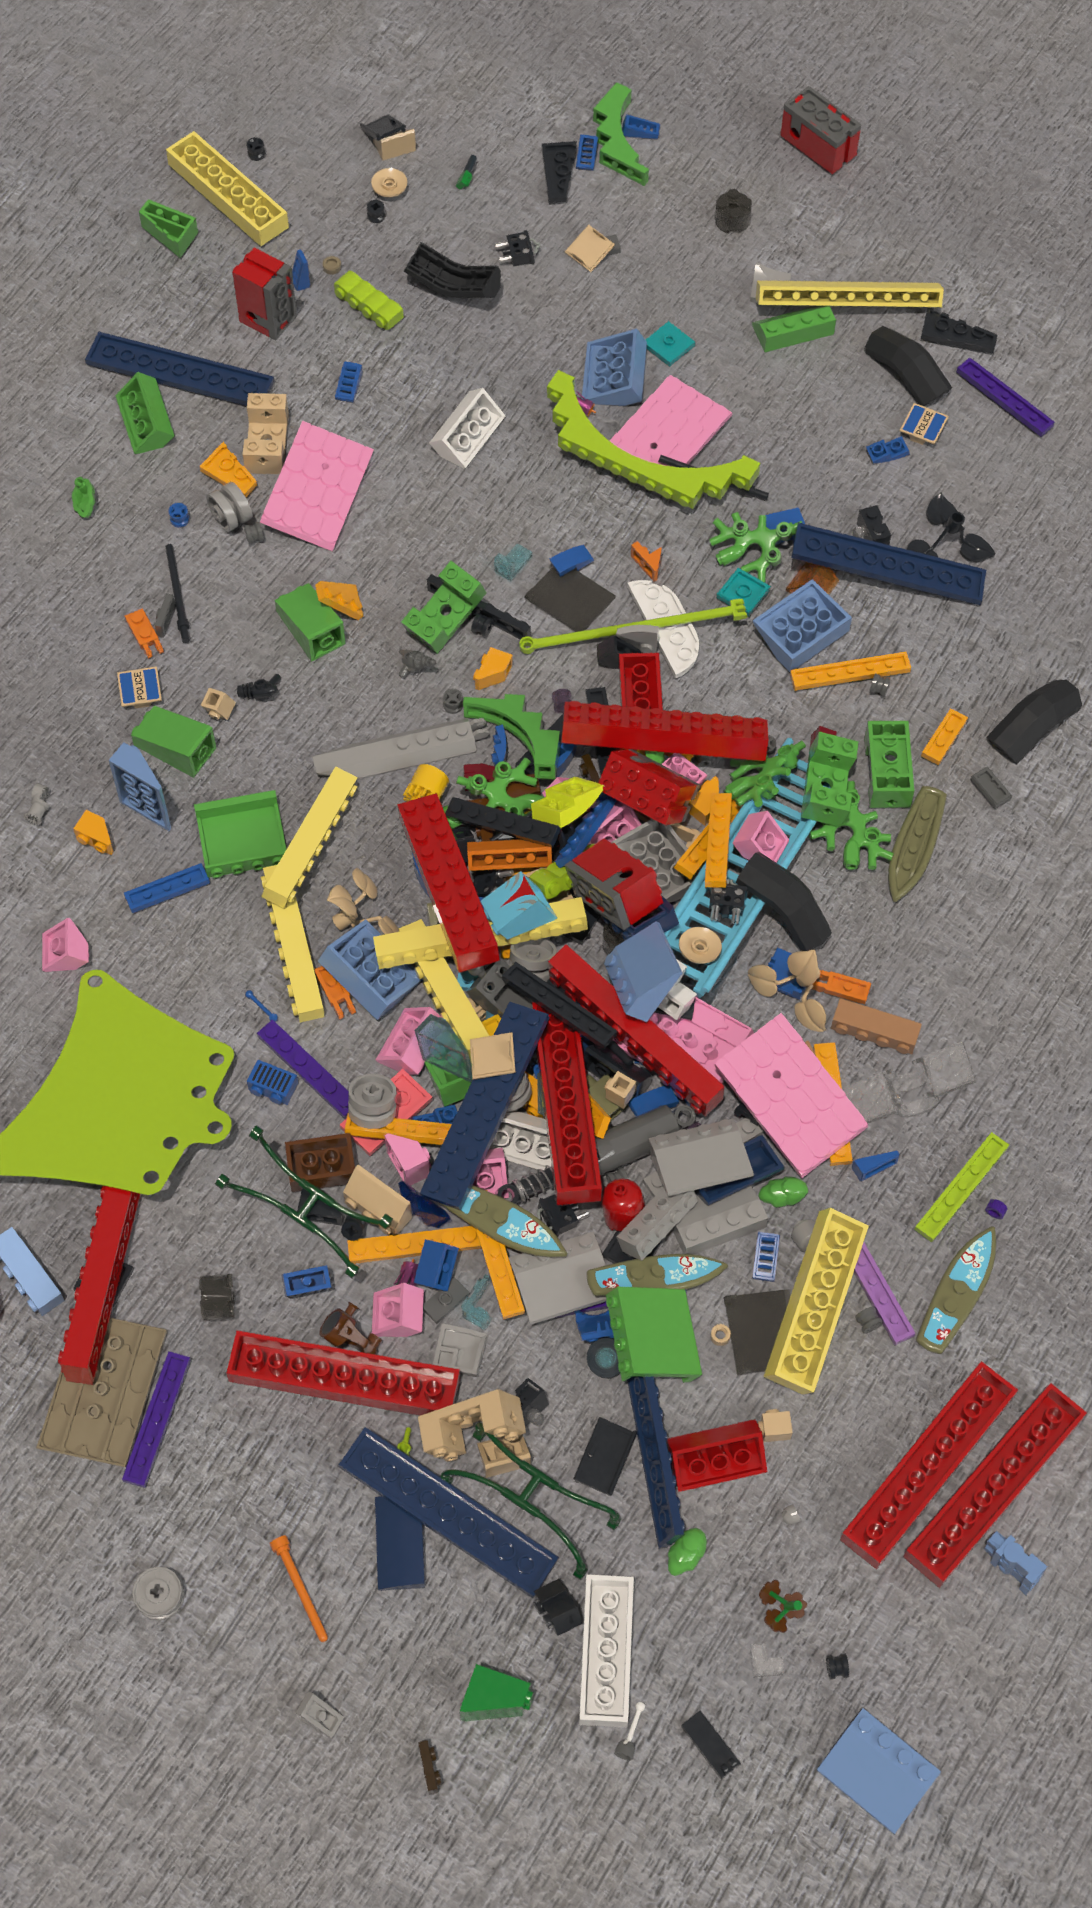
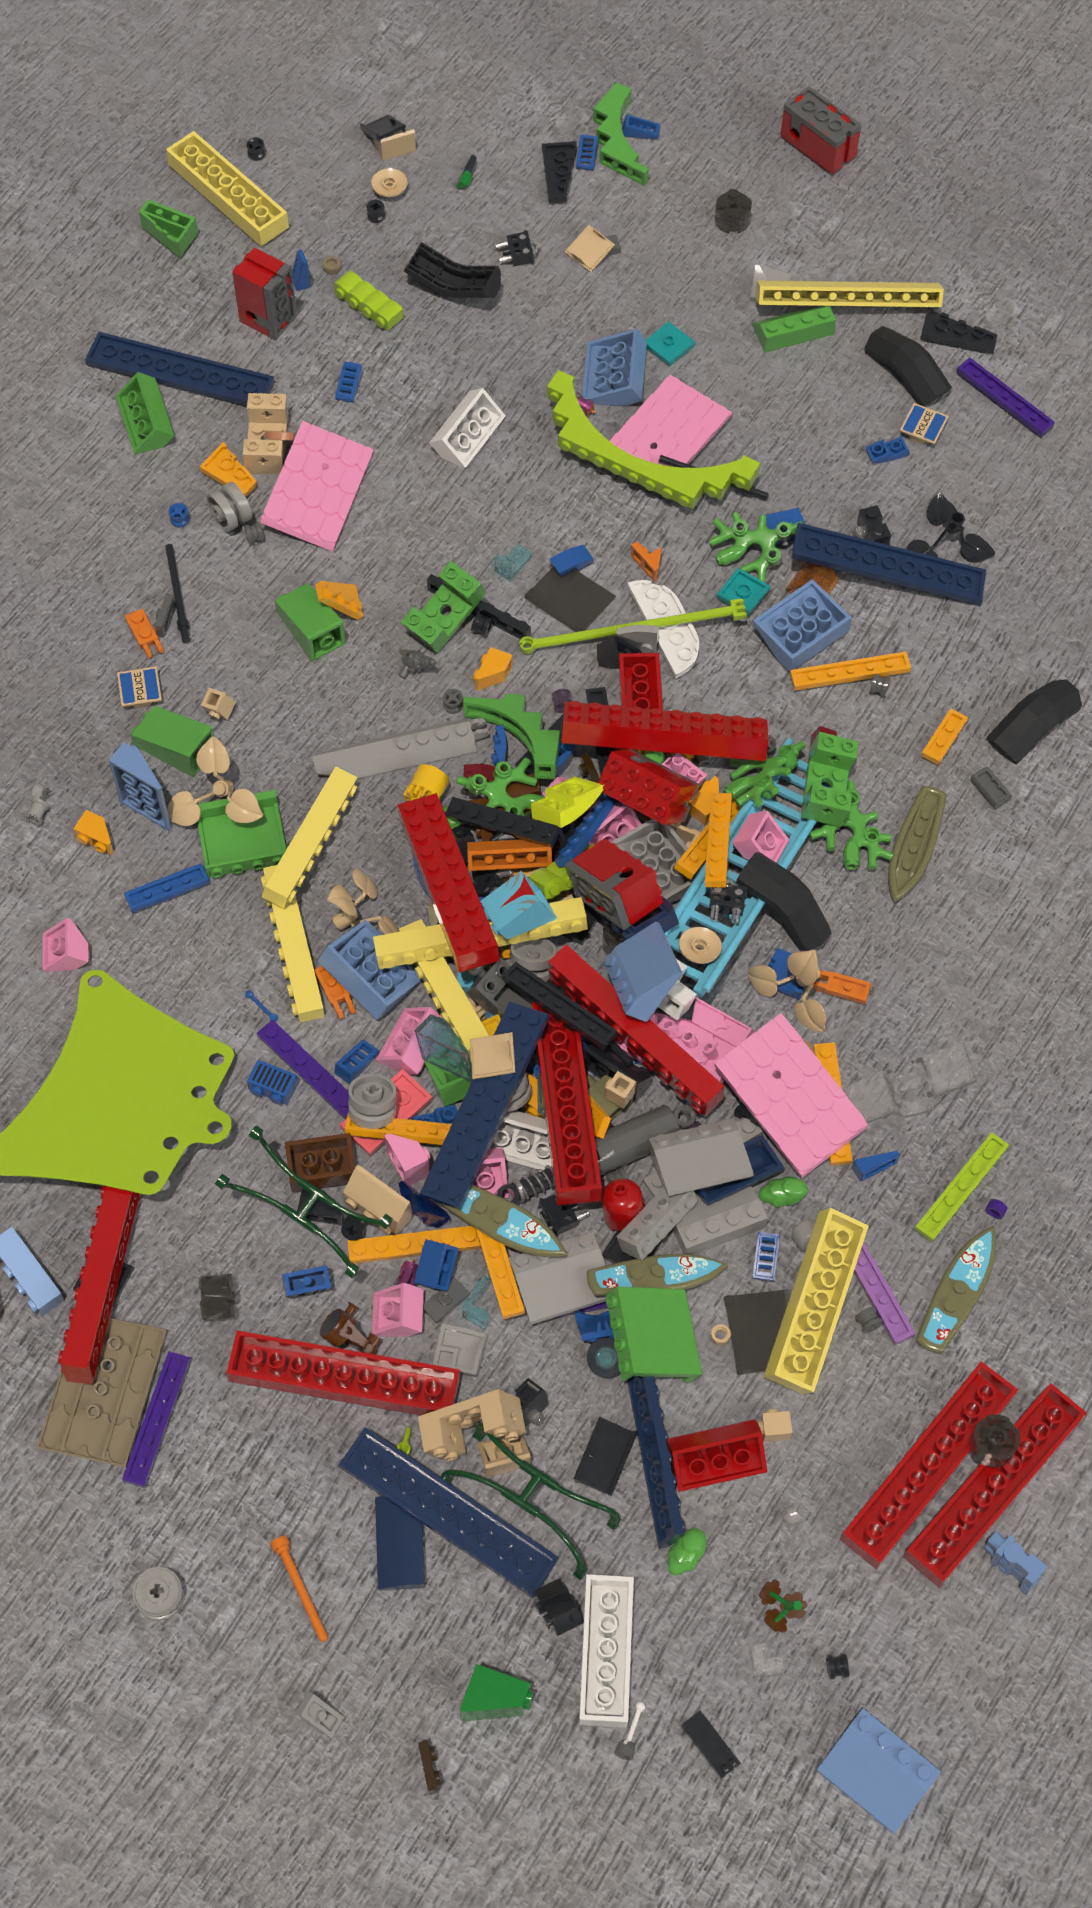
(83, 497): bright green arm -> none
(243, 804): none -> tan plant
(260, 689): black piece -> none
(279, 435): none -> nougat piece
(347, 1071): none -> blue slope
(652, 1099): blue slope -> none
(876, 1026): medium nougat brick -> none
(890, 780): bright green plate -> none
(1003, 1432): none -> clear smoke brick

